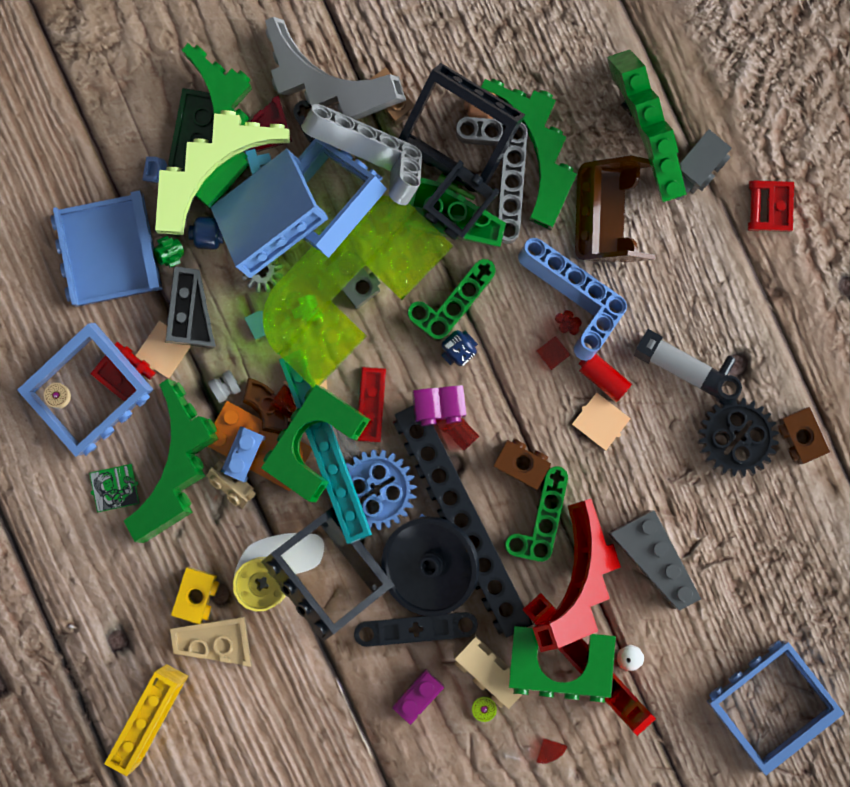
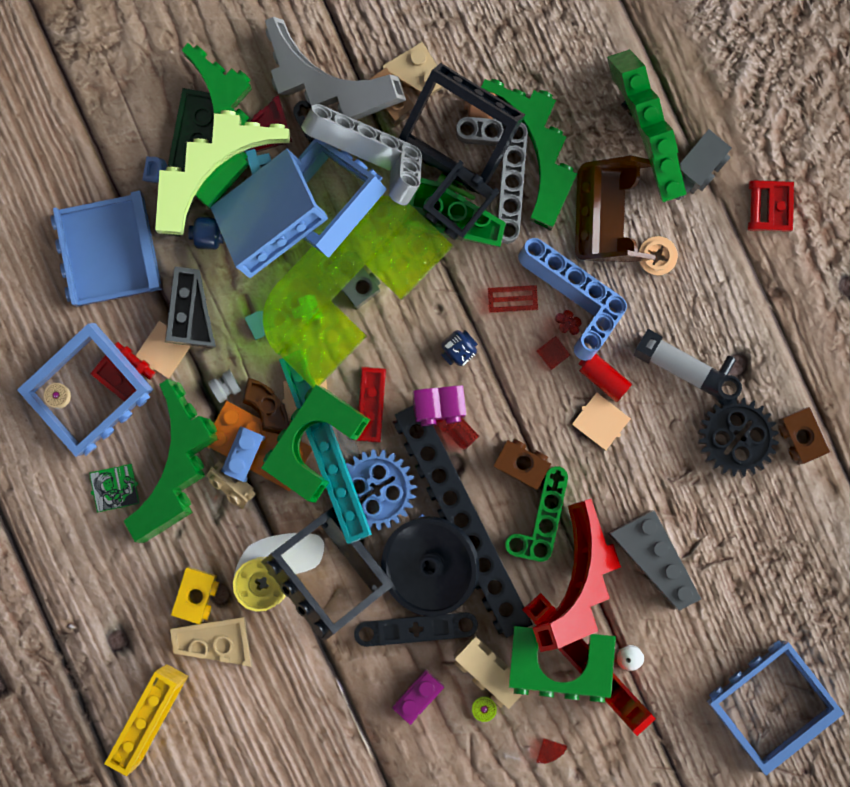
(168, 251): green gear -> none
(257, 279): gear -> none
(284, 402): clear red tile -> none
(413, 67): none -> tan wing
(456, 297): green beam -> none
(534, 298): none -> clear red tile
(669, 253): none -> light nougat gear

